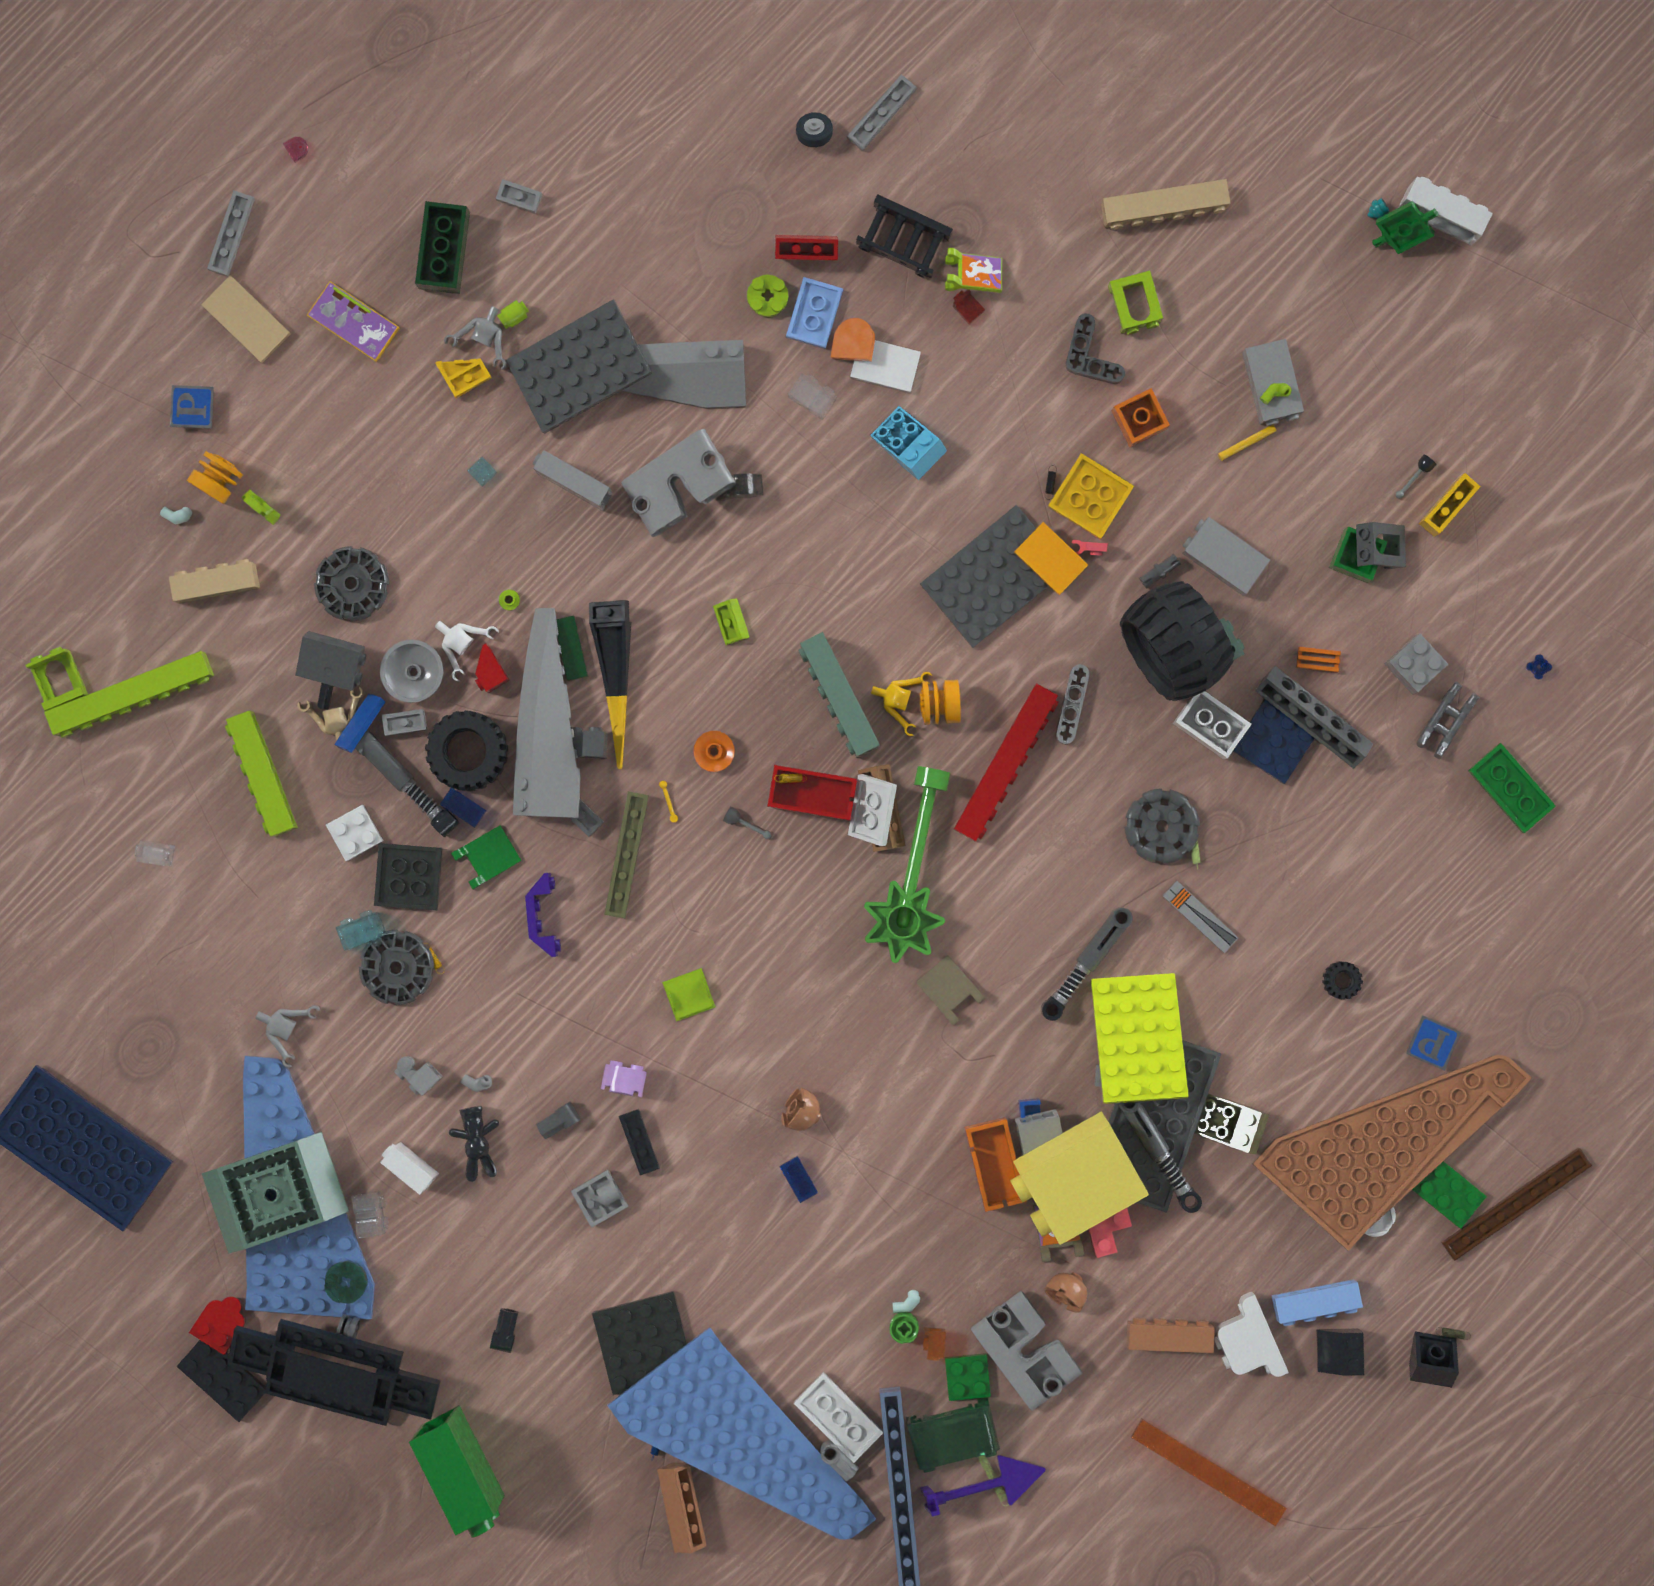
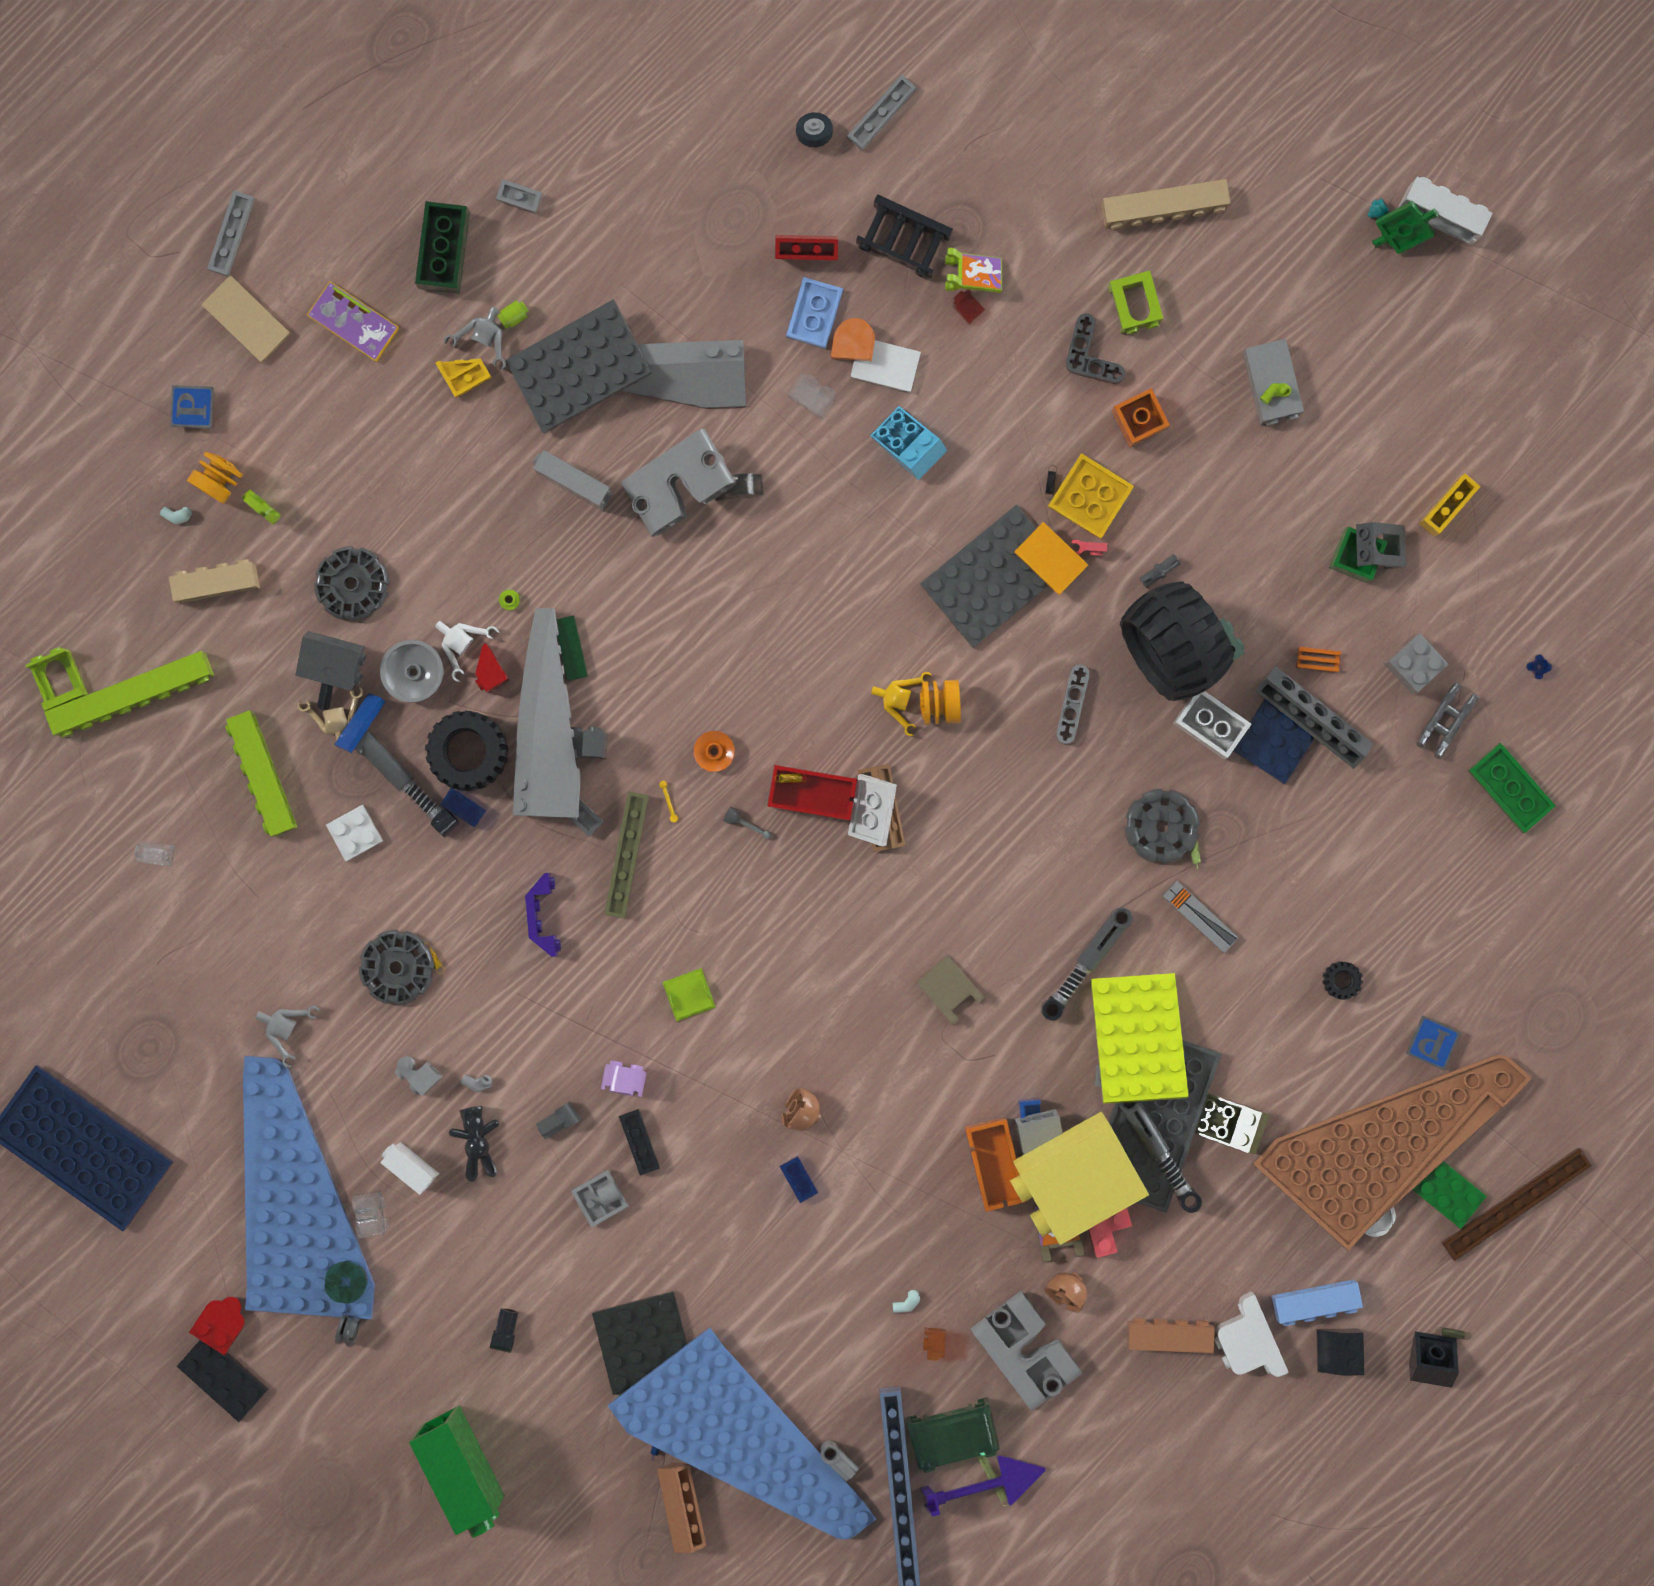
(297, 148): clear pink tile -> none
(304, 1188): sand green slope -> none
(329, 1383): black piece -> none
(360, 931): clear light blue brick -> none
(404, 722): light grey plate -> none
(408, 876): pearl dark grey plate -> none
(482, 471): clear light blue plate -> none
(489, 855): green flag -> none
(612, 639): black plate -> none
(731, 621): lime slope -> none
(775, 304): lime plate -> none
(838, 1417): white plate -> none
(839, 694): sand green brick -> none
(904, 916): bright green piece -> none
(904, 1327): bright green wheel -> none
(967, 1377): green plate -> none
(1005, 763): red brick -> none
(1208, 1472): clear orange tile -> none
(1225, 555): light grey brick -> none
(1246, 442): yellow bar -> none
(1425, 464): hinge -> none

